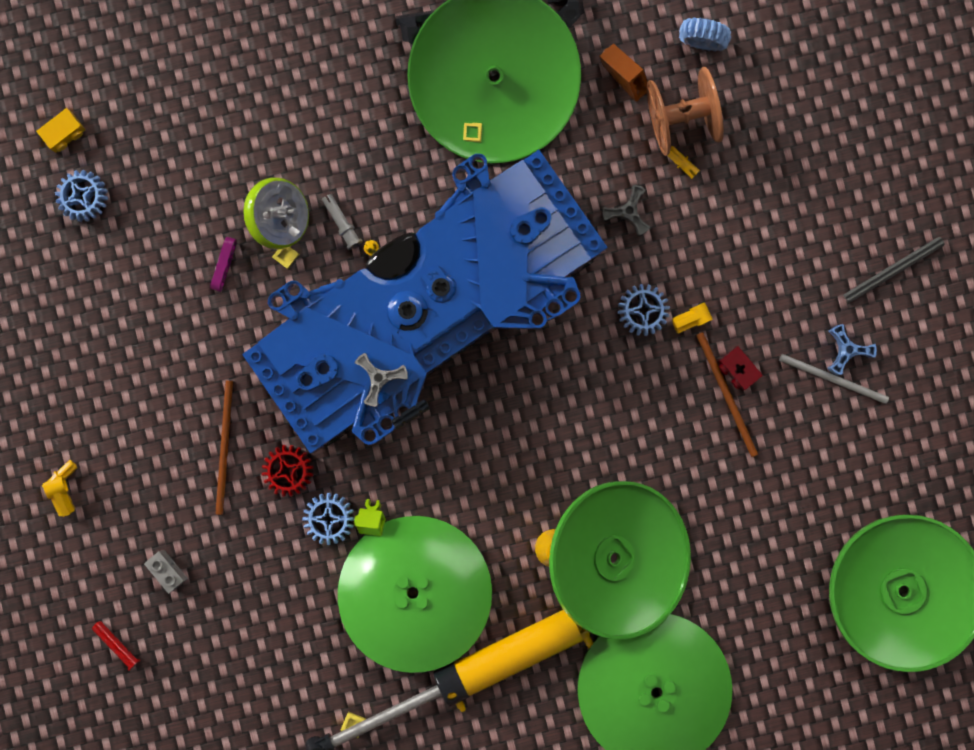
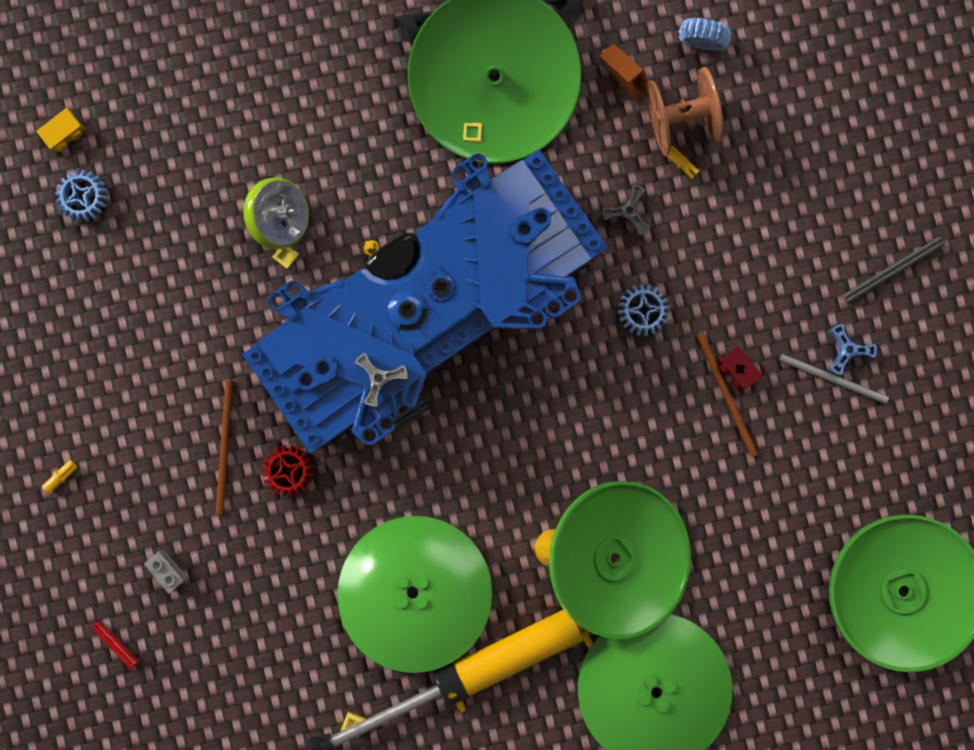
(58, 492): yellow piece -> none
(223, 264): magenta beam -> none
(328, 527): light blue gear -> none
(346, 229): light grey pin -> none
(370, 520): lime brick -> none
(696, 316): yellow piece -> none

